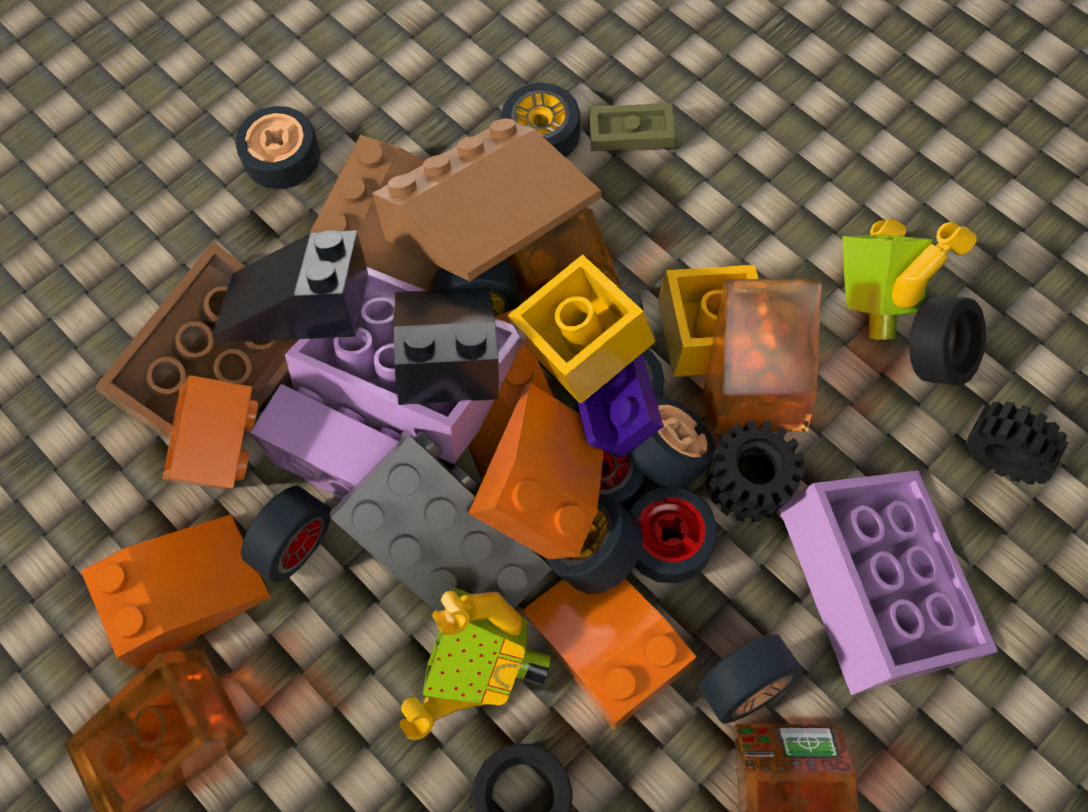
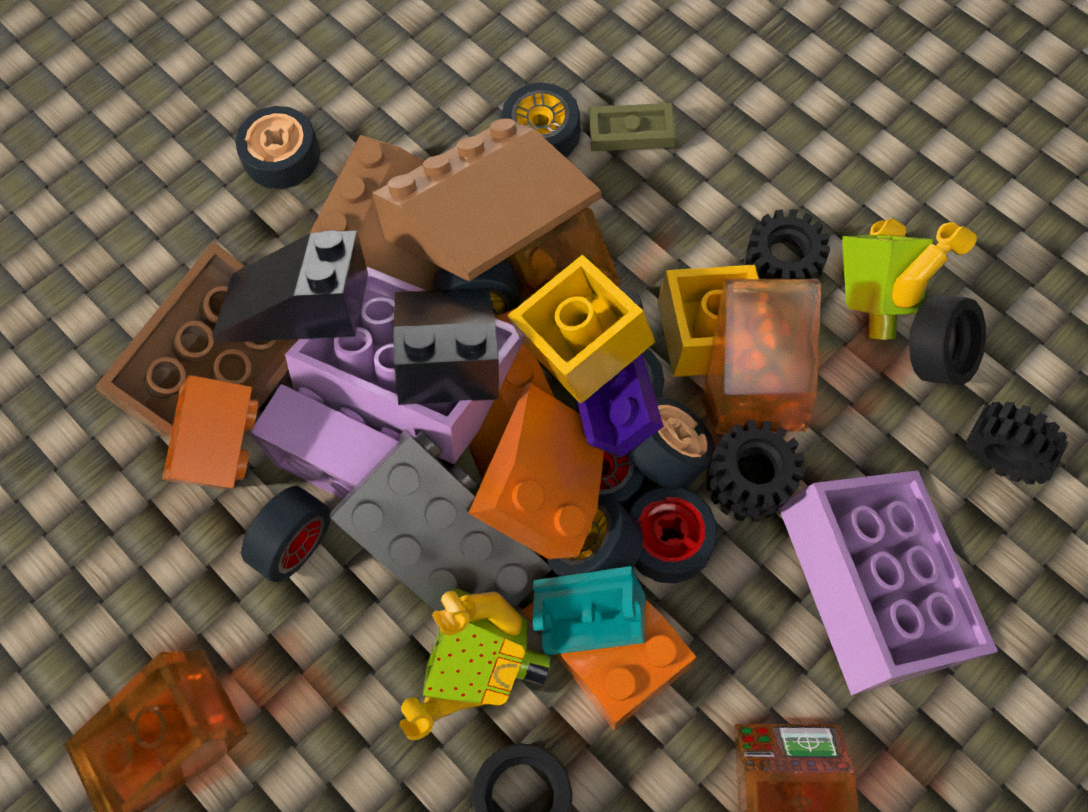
(173, 589): orange slope -> none
(589, 611): none -> teal hinge
(750, 678): black wheel -> none
(793, 231): none -> black tyre

